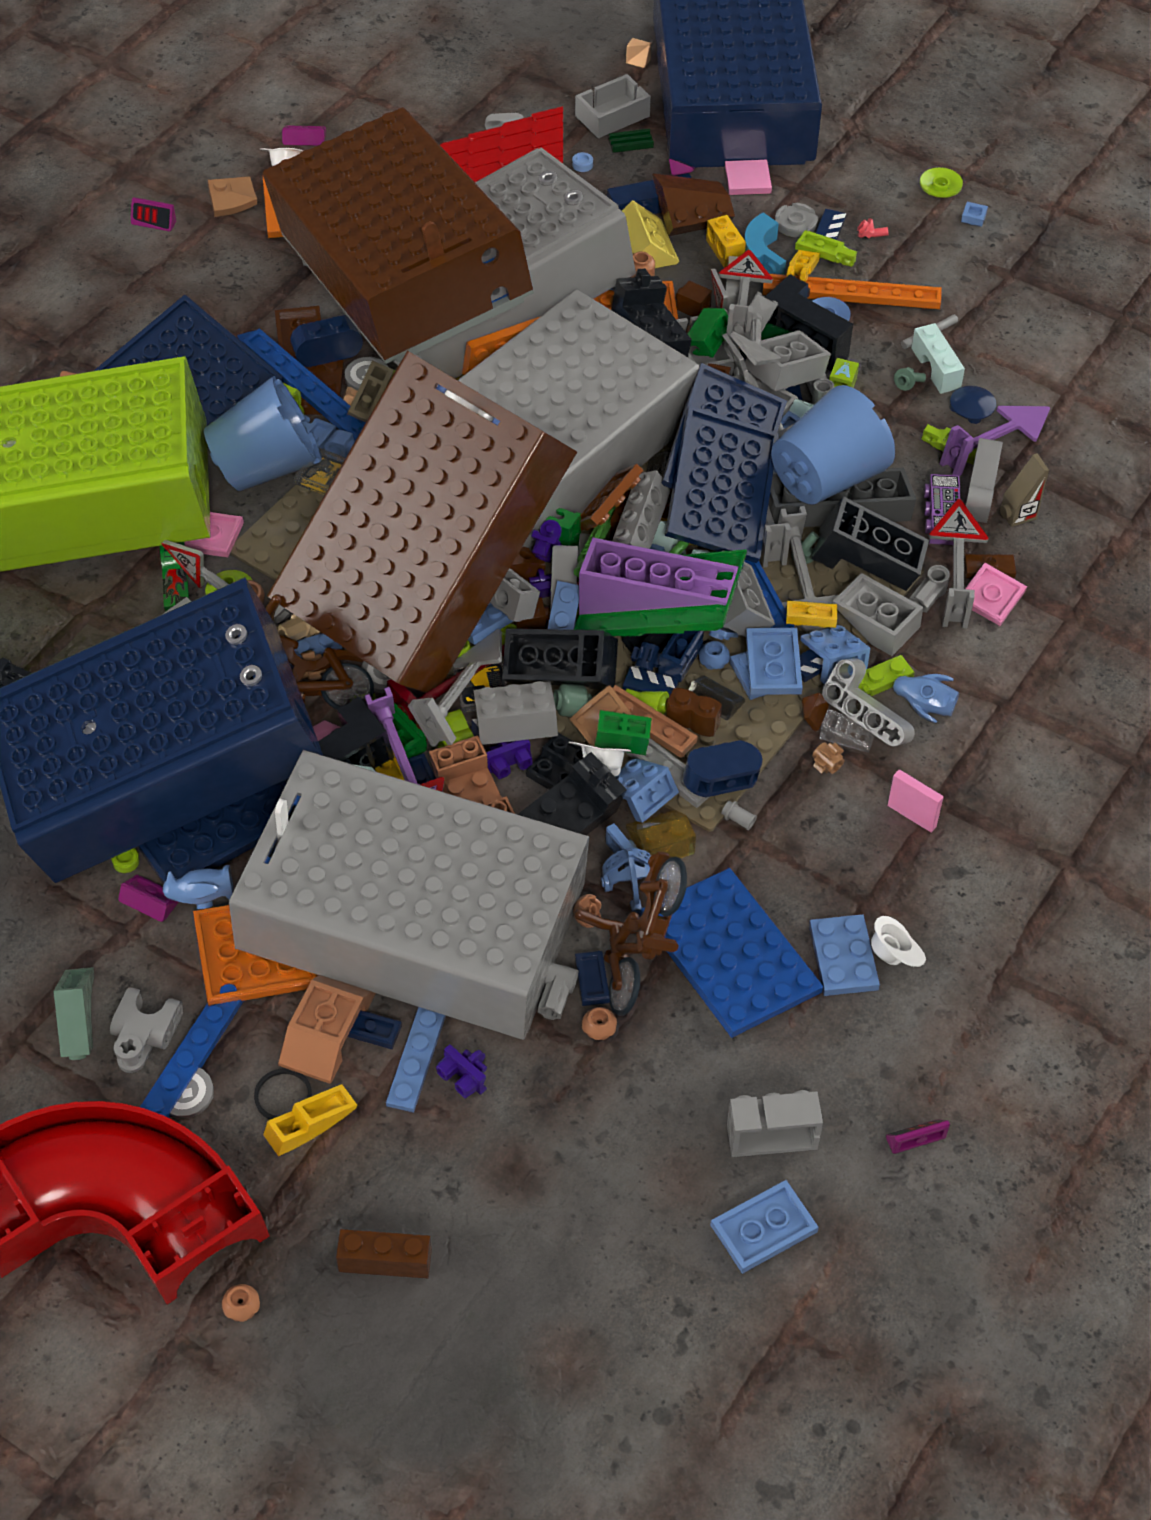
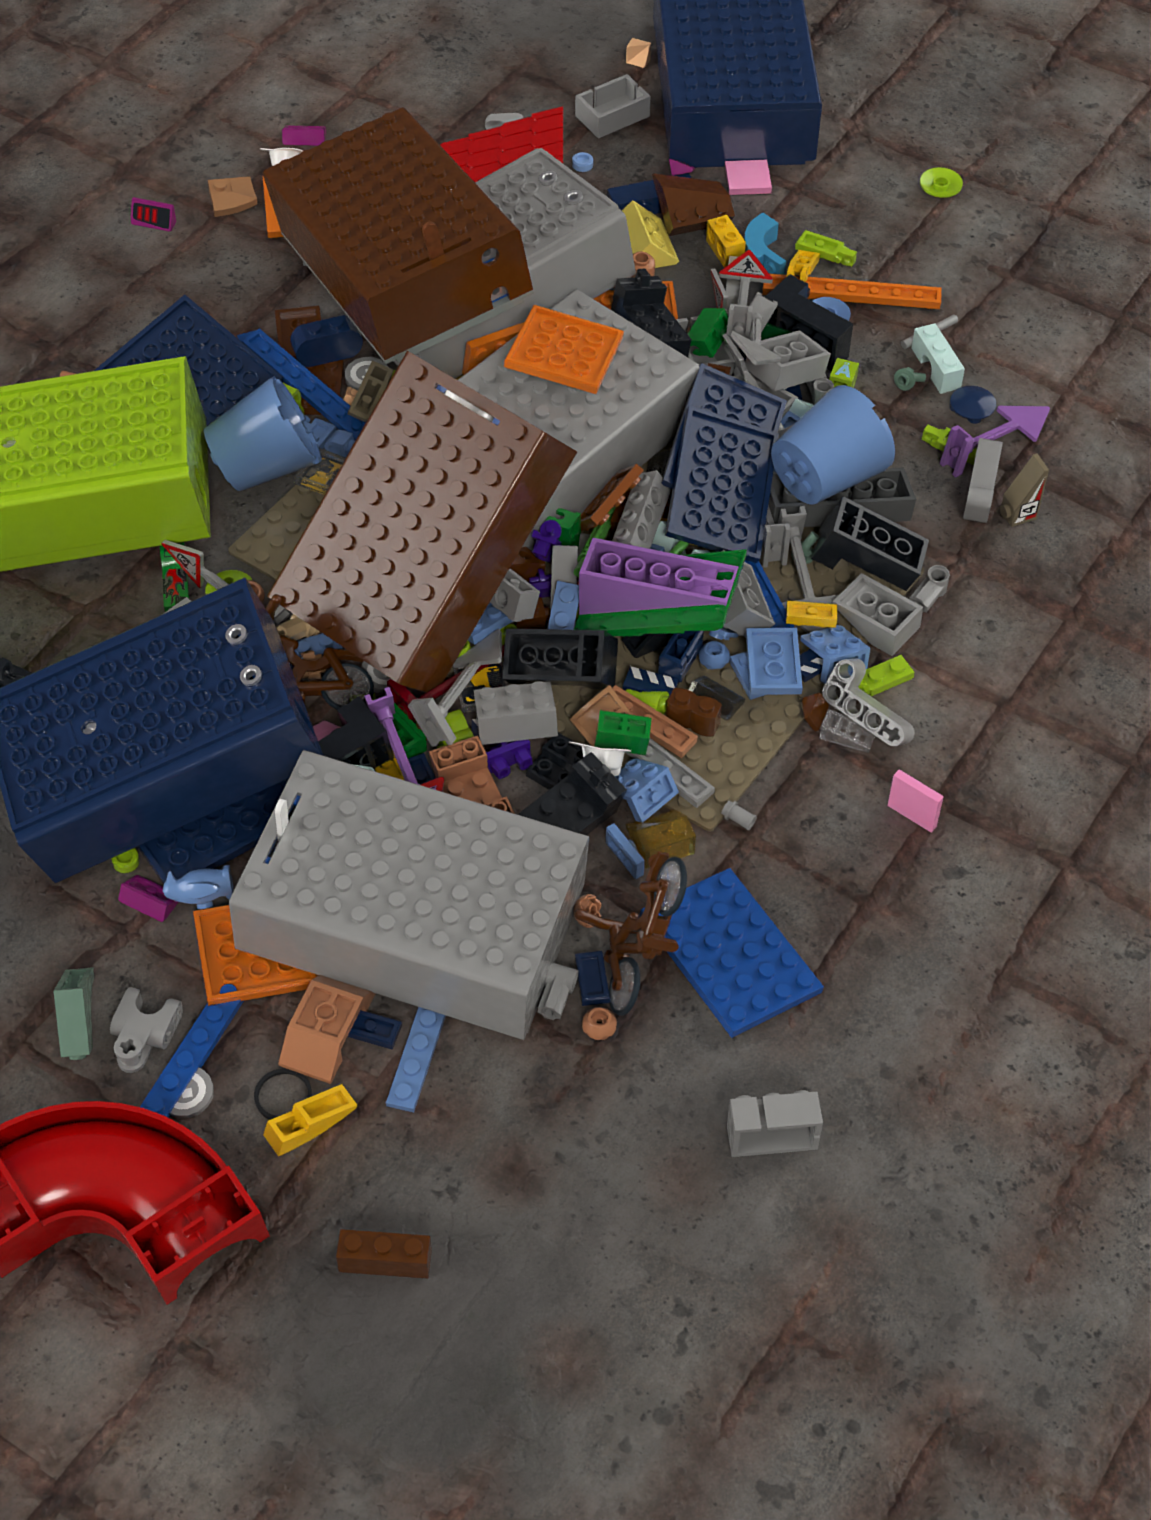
(223, 535): bright pink tile -> none
(242, 1311): nougat plate -> none
(467, 1066): dark purple hips -> none
(564, 349): none -> orange tile
(570, 699): sand green head -> none
(631, 140): dark green tile -> none
(631, 873): medium blue helmet -> none
(646, 656): dark blue gear -> none
(693, 298): reddish brown brick -> none
(722, 768): dark blue brick -> none
(764, 1226): medium blue plate -> none
(796, 219): light grey tile -> none
(828, 758): medium nougat gear -> none
(831, 223): dark blue tile -> none
(844, 955): medium blue plate -> none
(866, 229): coral plate -> none
(894, 944): white piece -> none
(918, 1135): magenta slope -> none
(927, 694): medium blue animal -> none
(941, 495): brick -> none
(958, 527): light grey piece -> none
(974, 214): medium blue plate -> none
(995, 593): bright pink tile -> none
(1003, 563): reddish brown plate -> none

